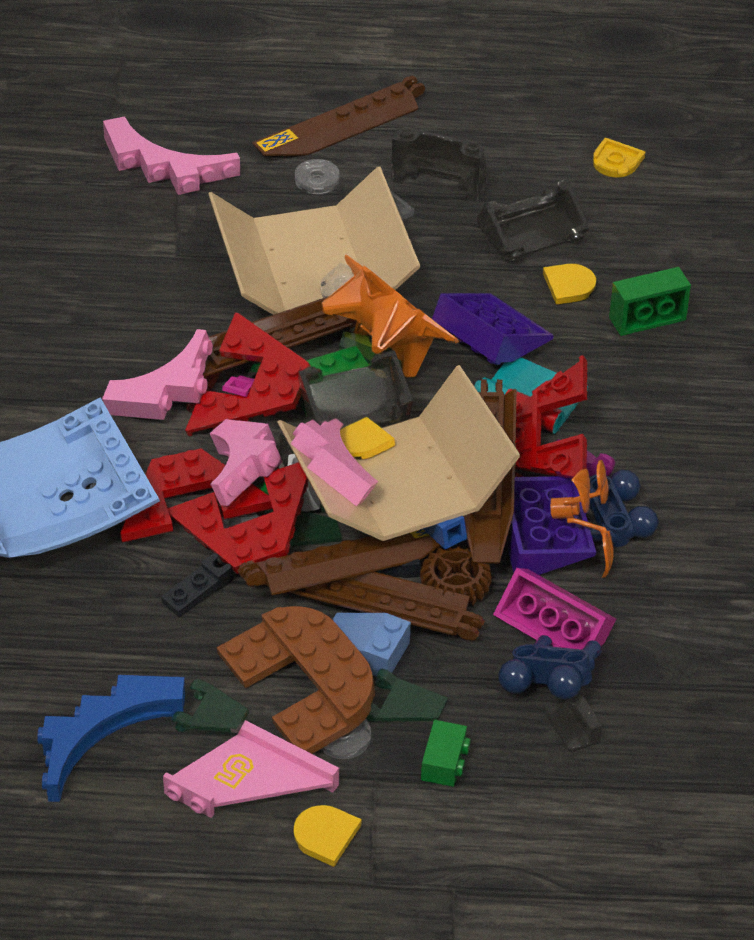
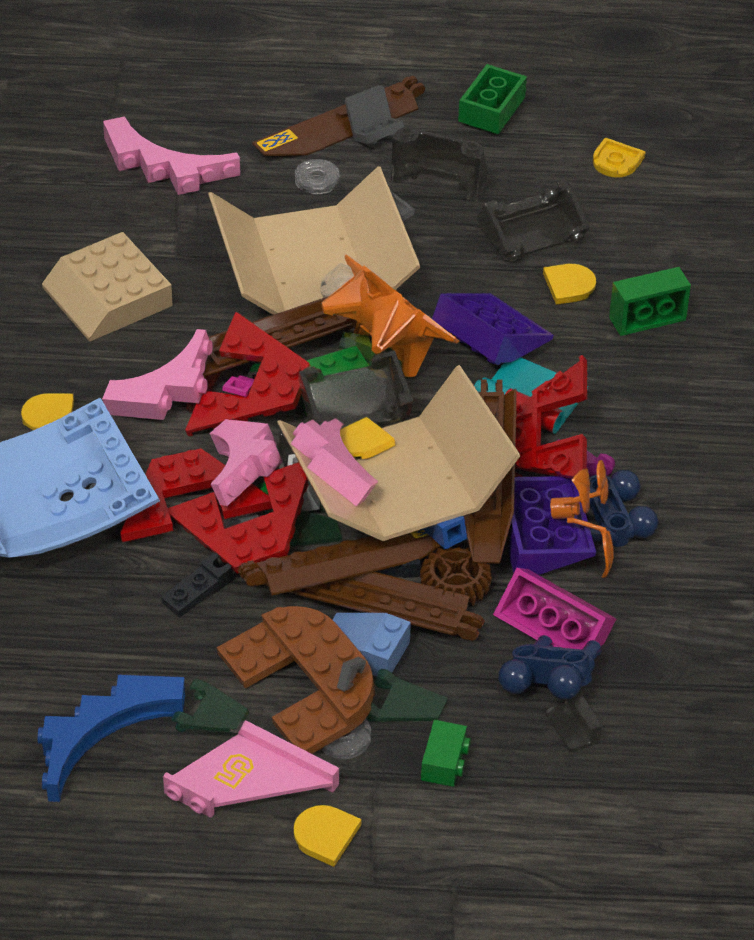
(46, 409): none -> yellow tile
(107, 286): none -> tan slope
(349, 671): none -> dark grey tile
(371, 116): none -> dark grey bracket
(492, 99): none -> green brick

